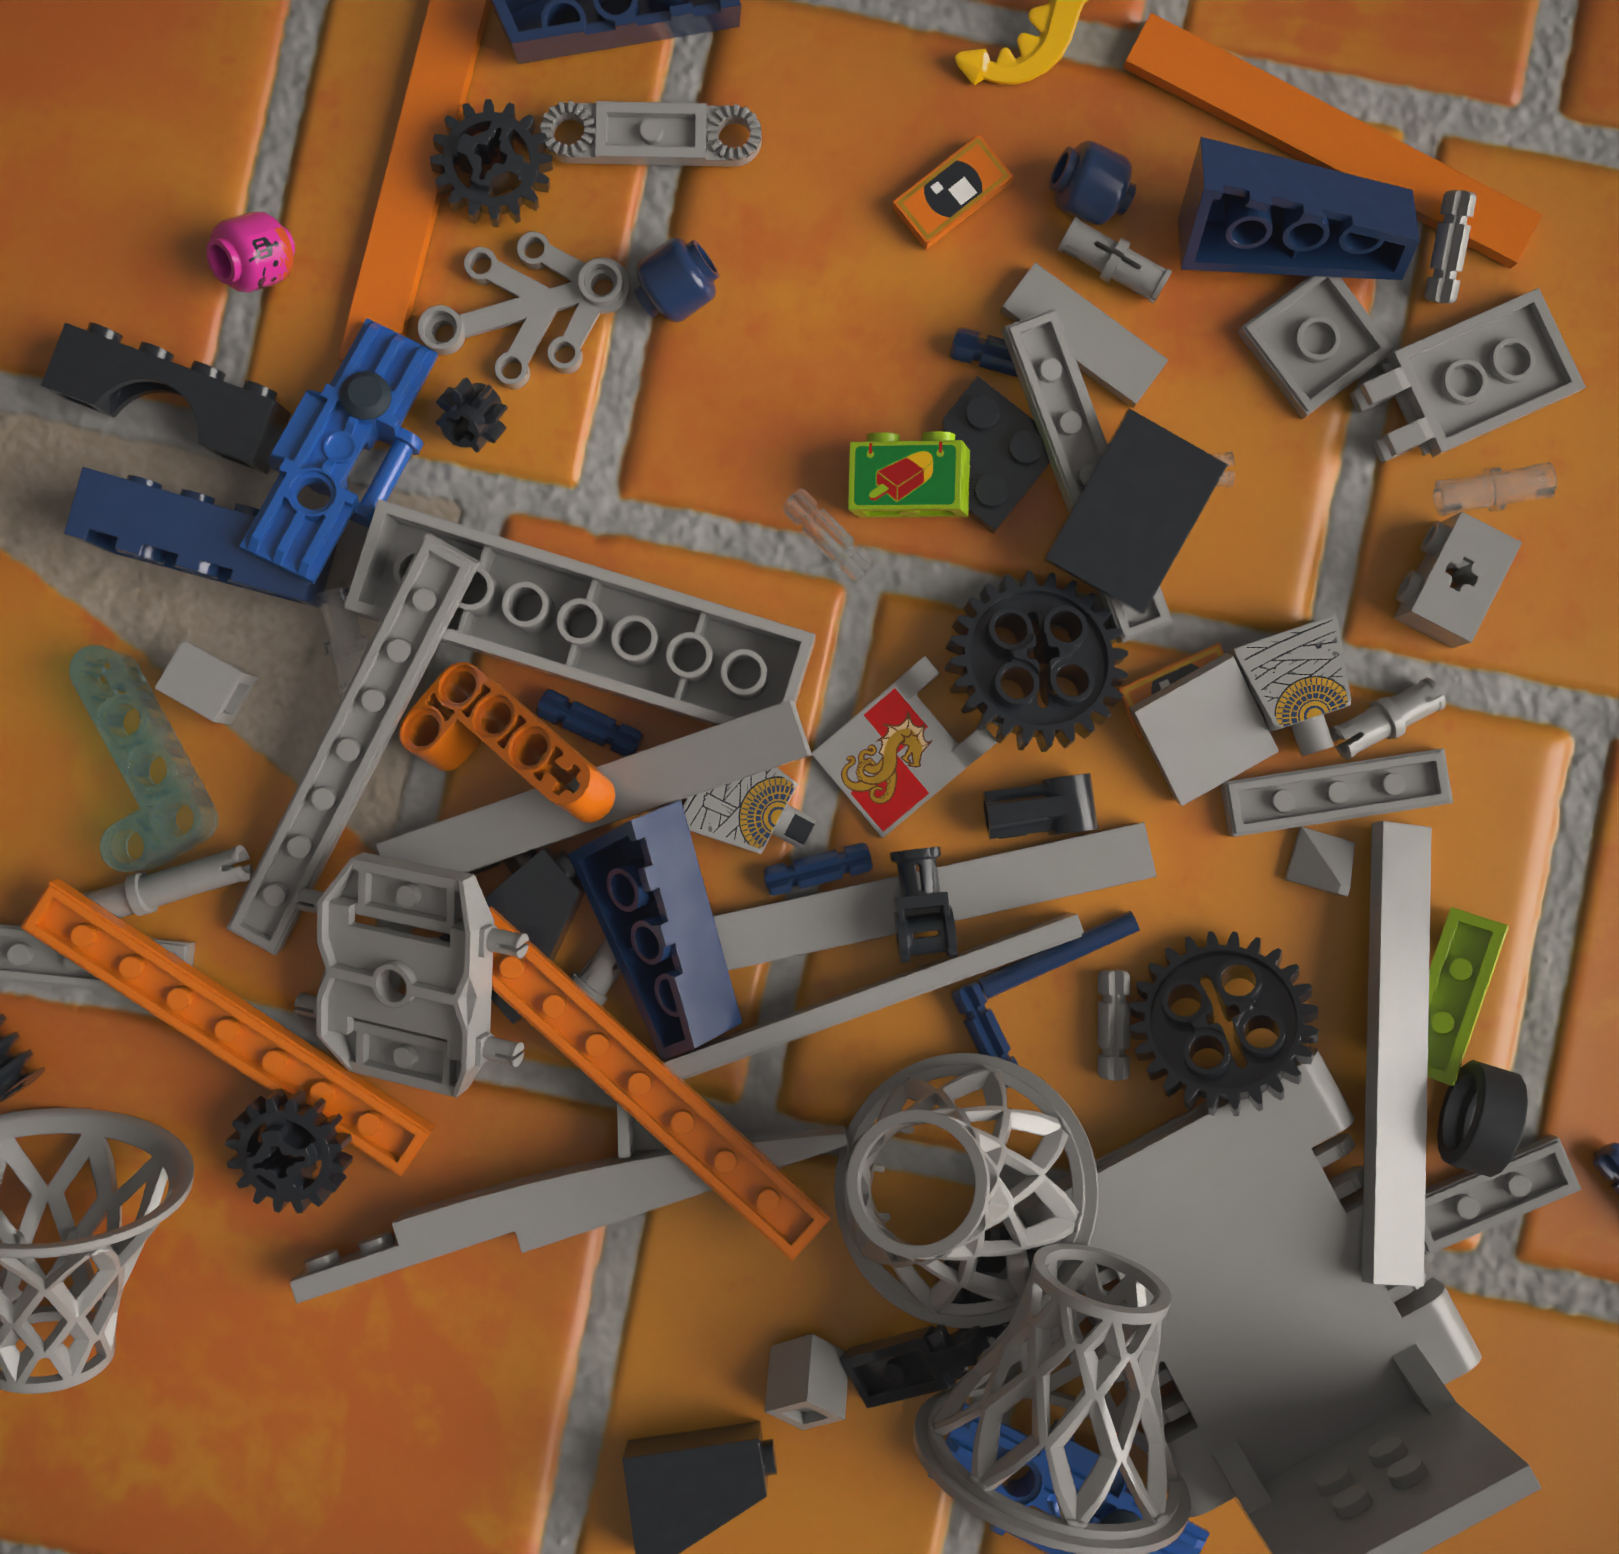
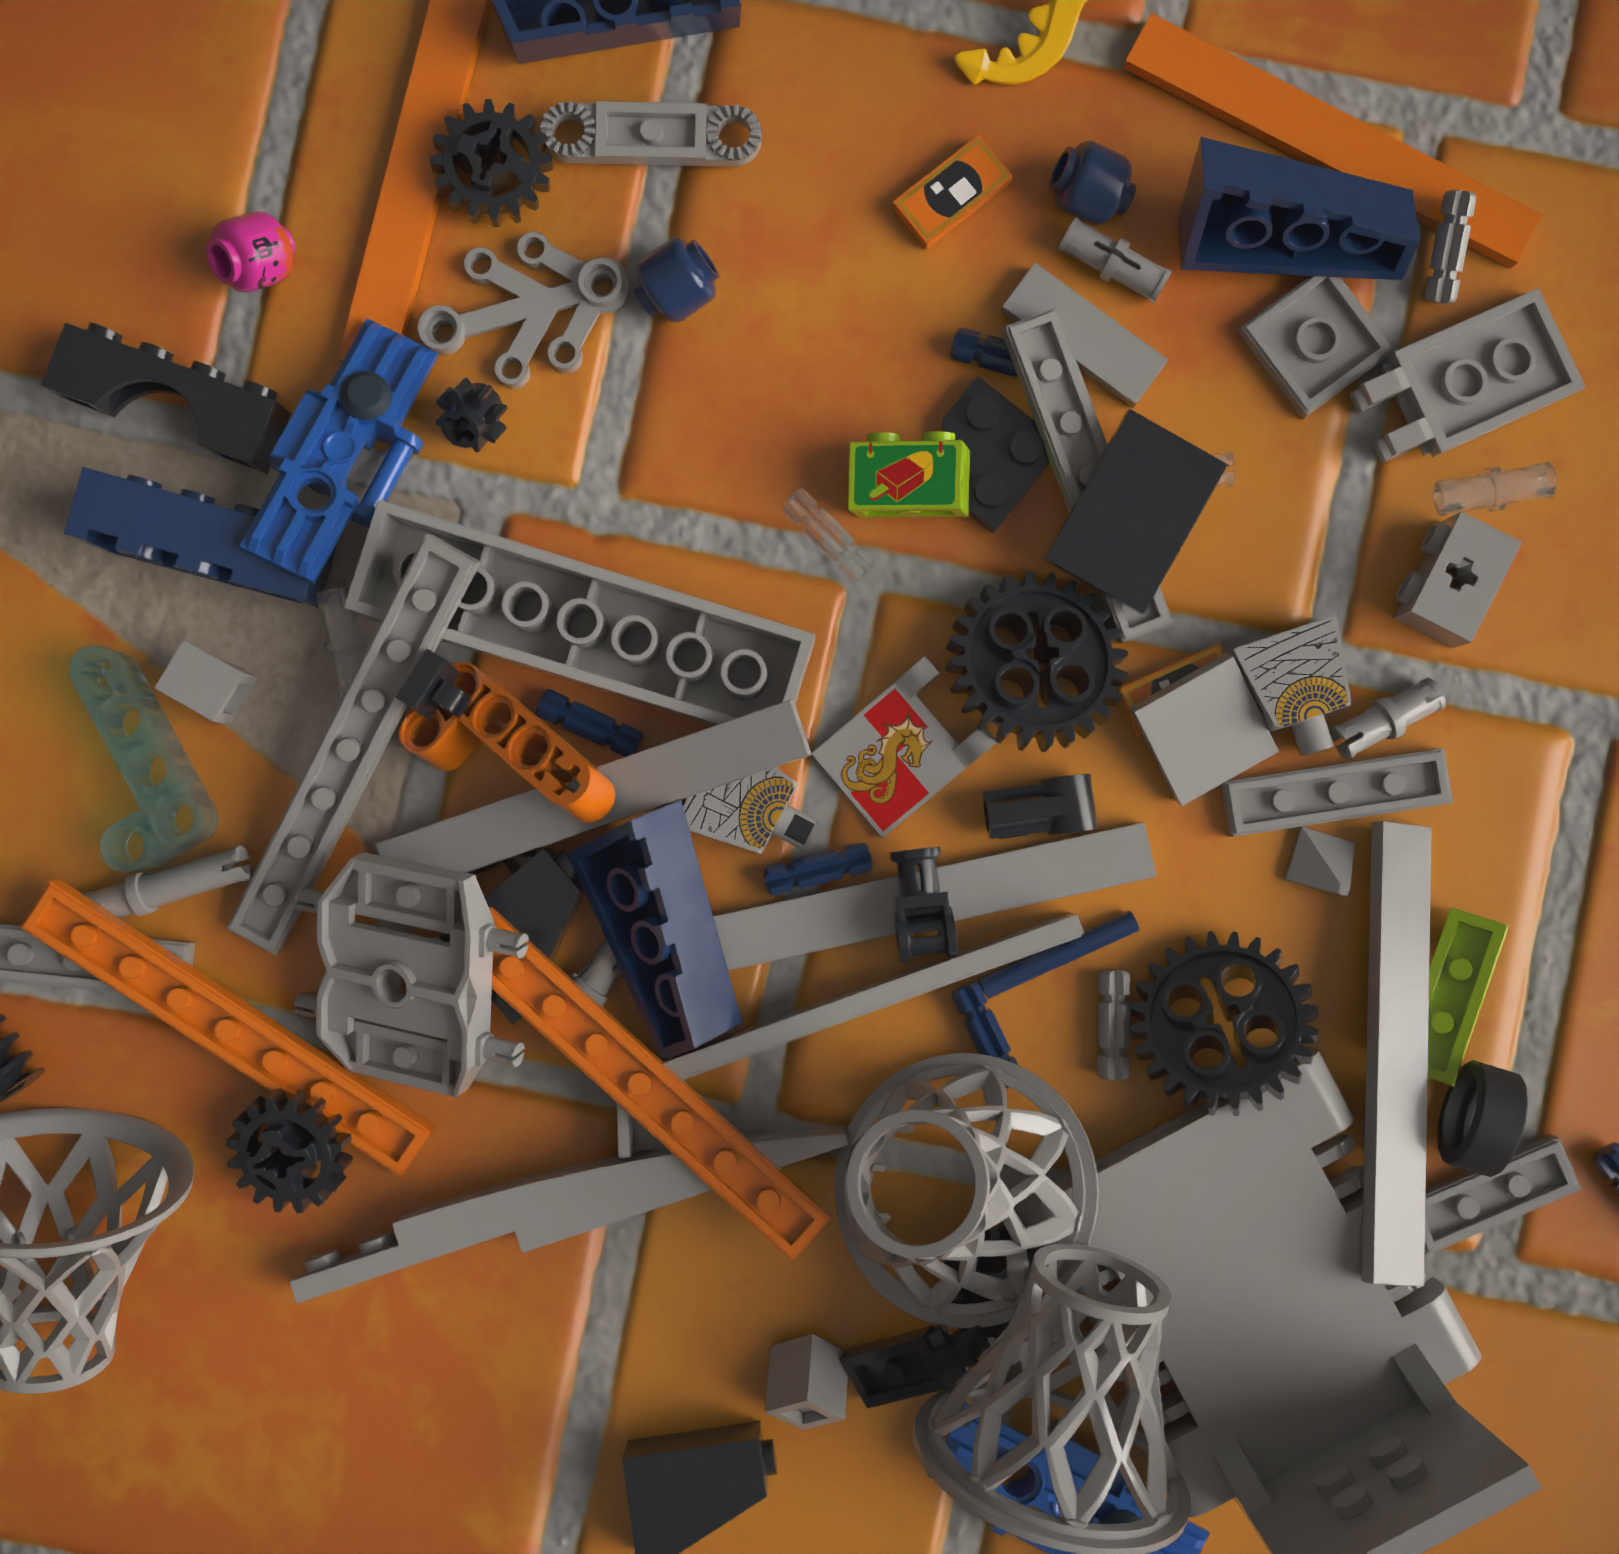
(432, 687): none -> black tile

